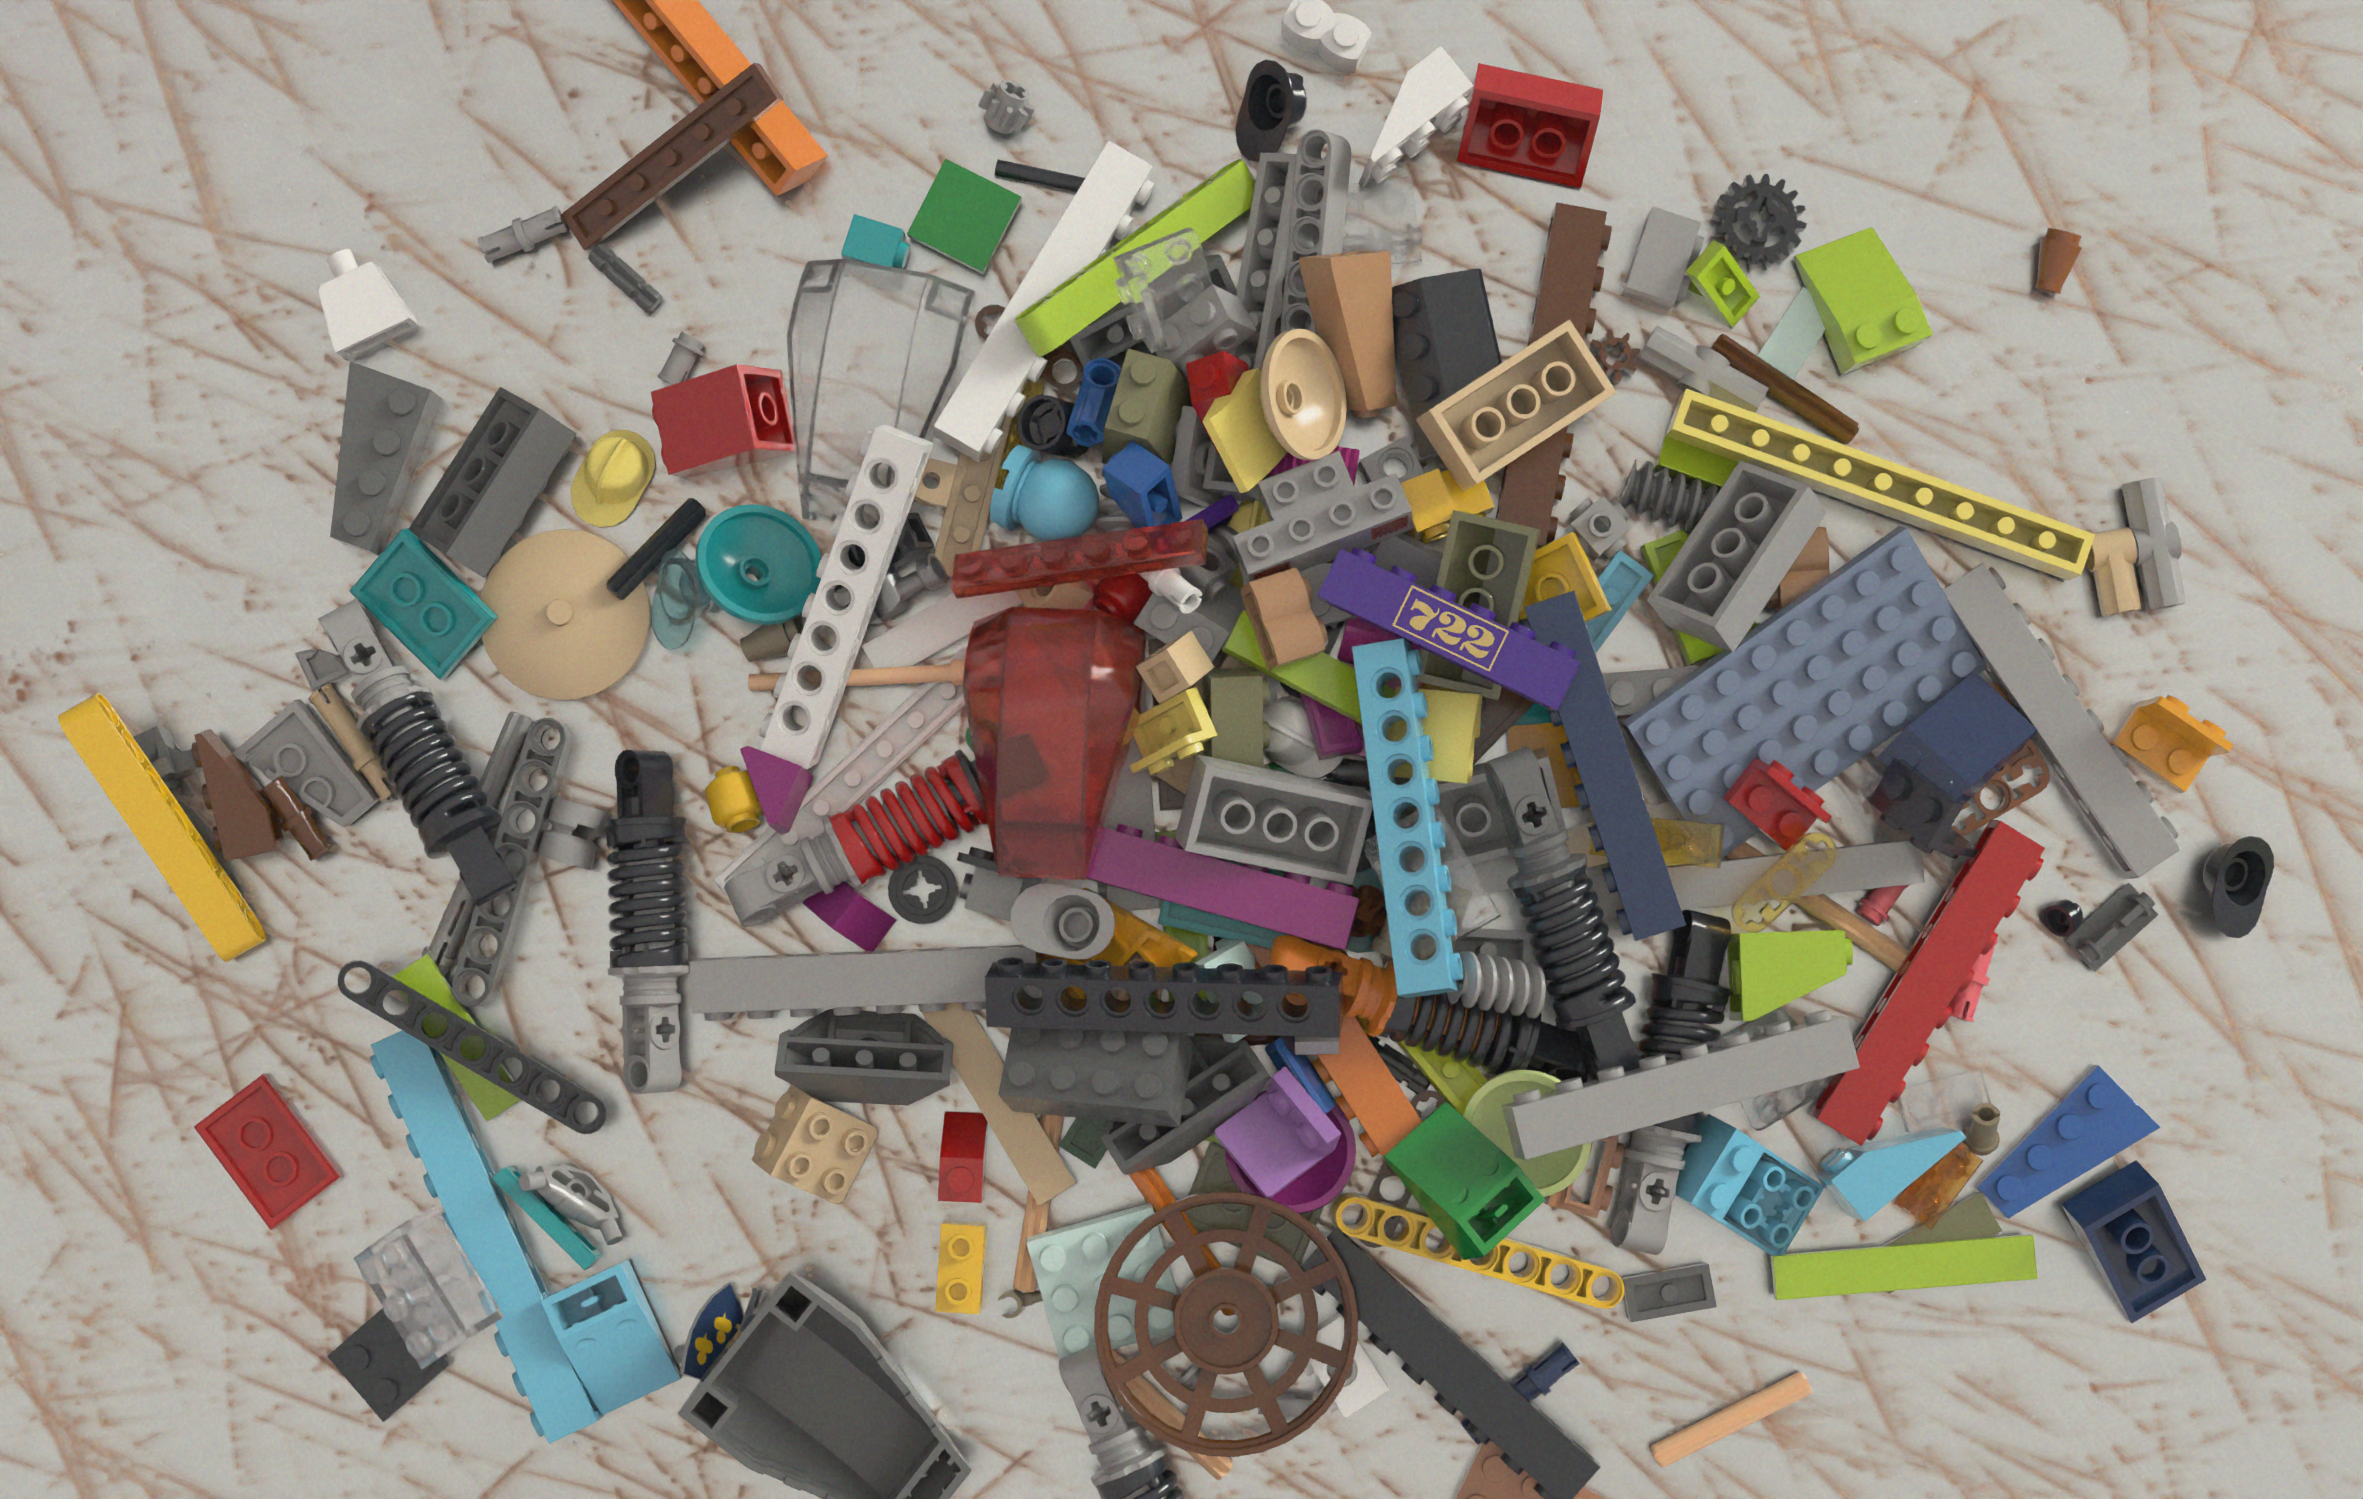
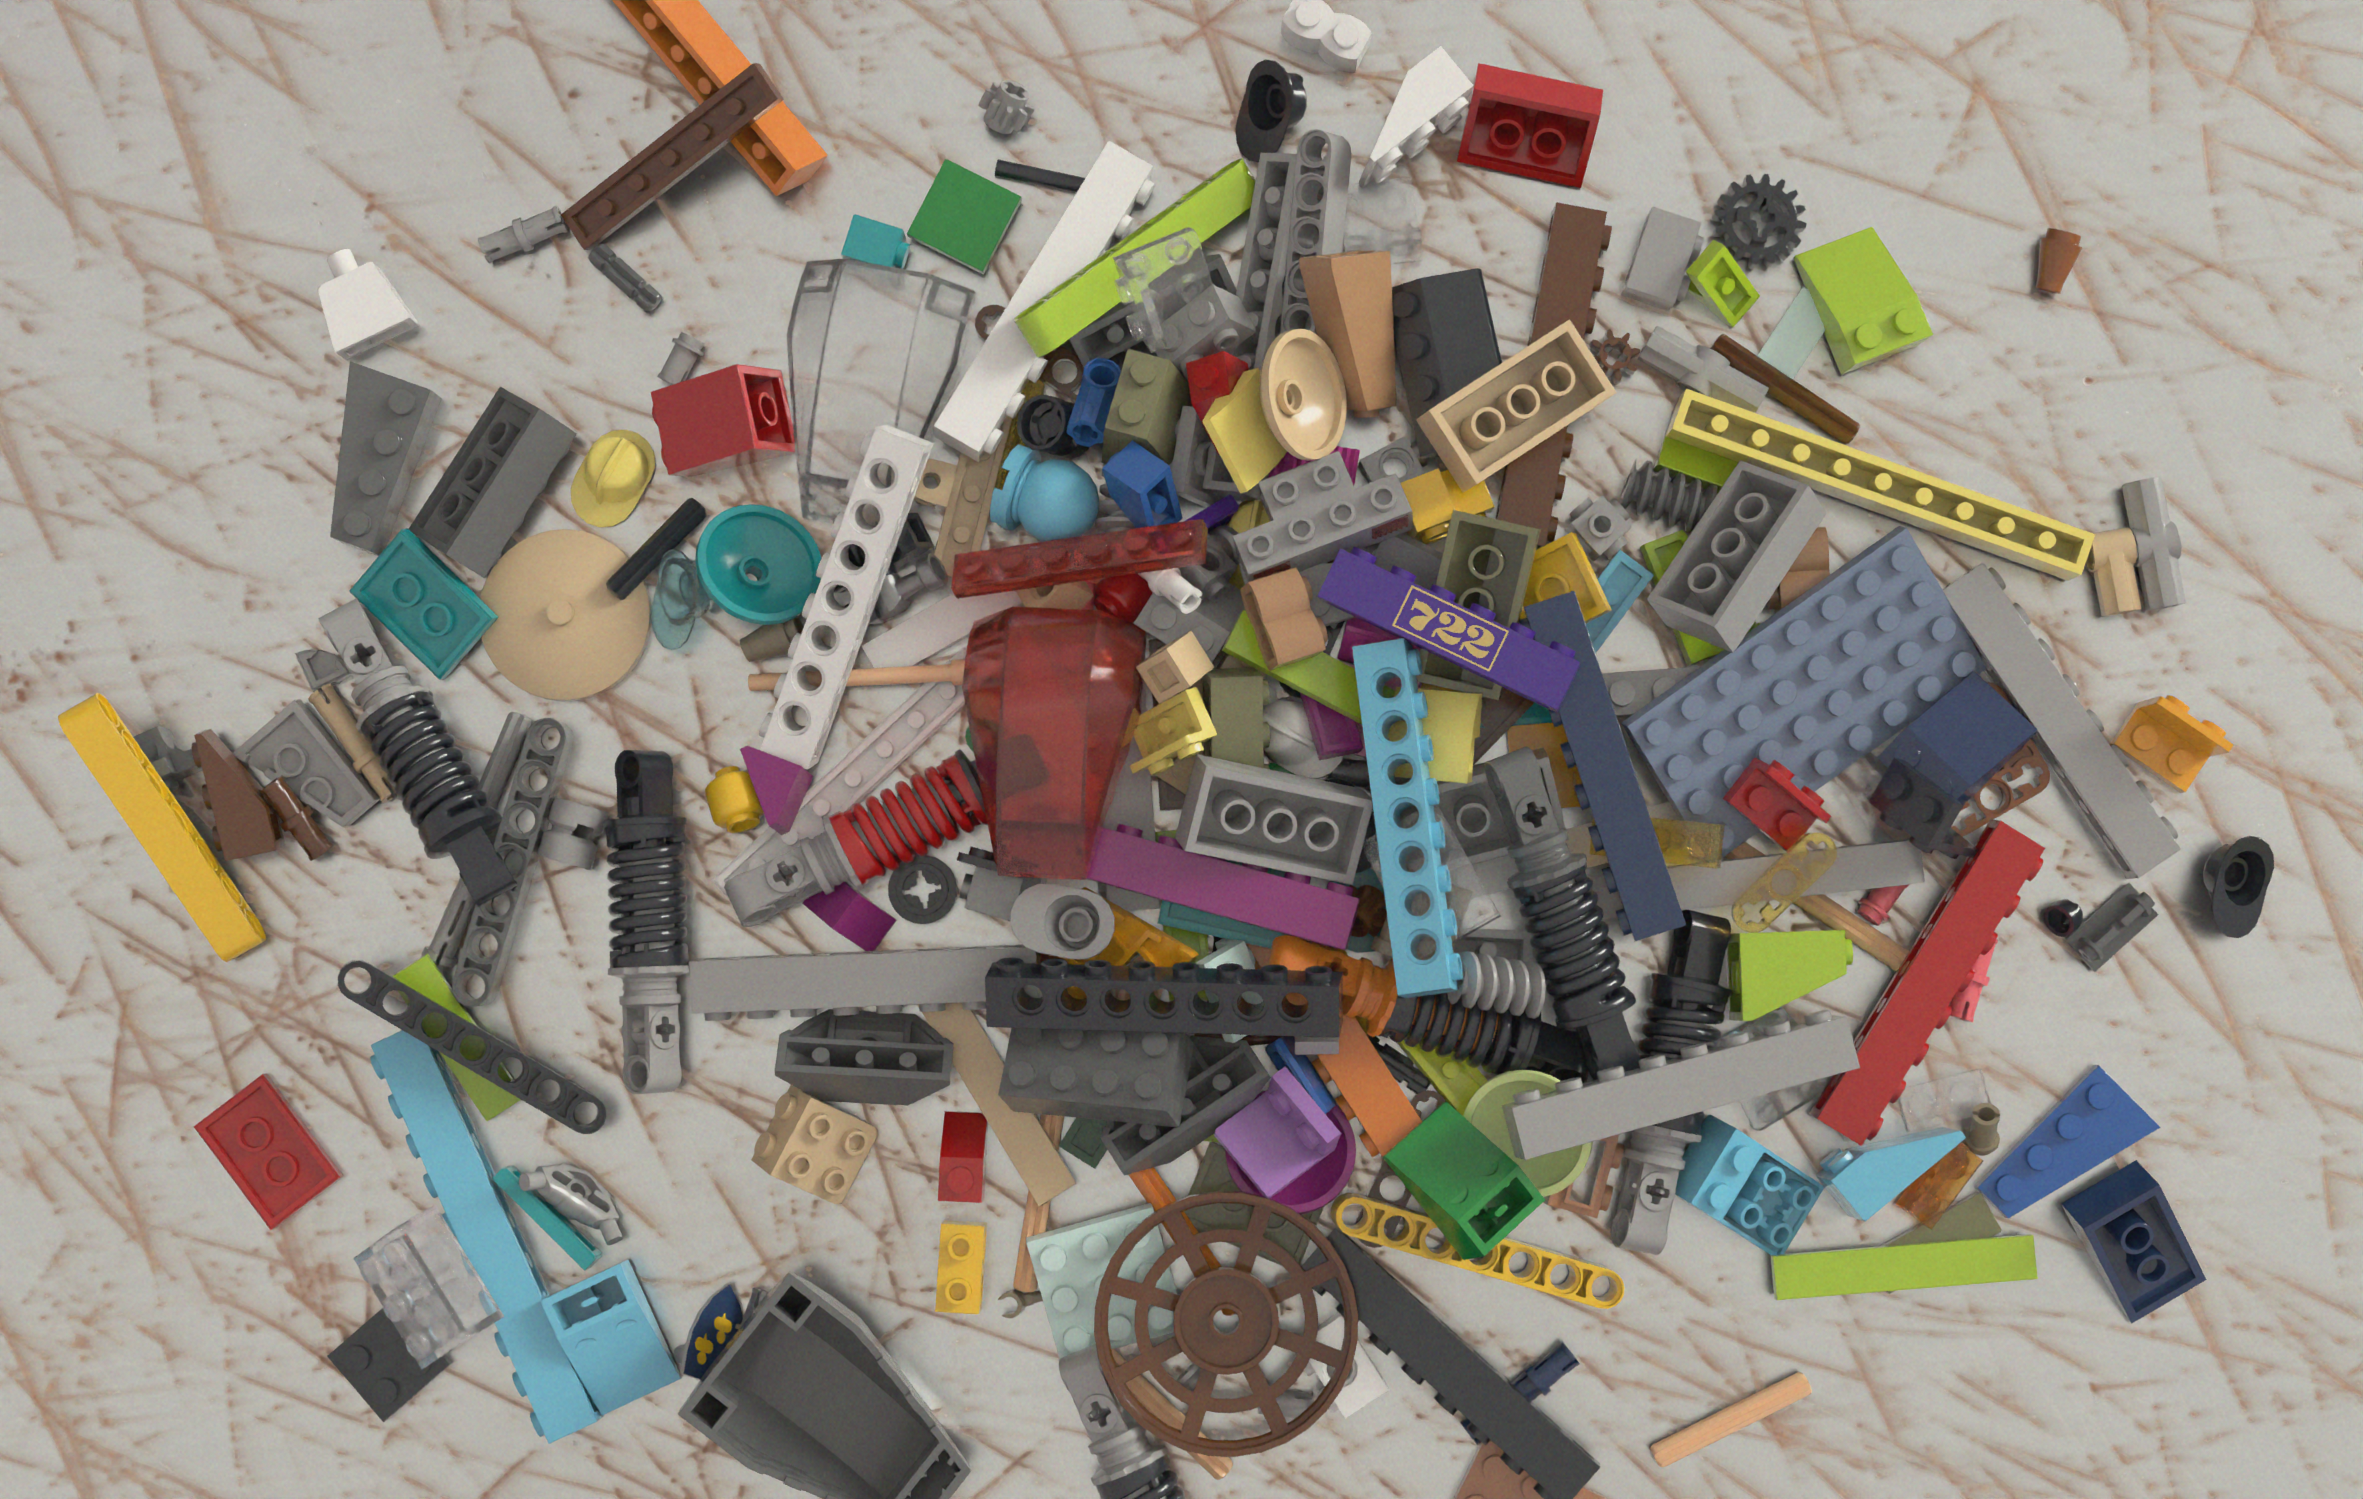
(1669, 1292): dark grey plate -> none

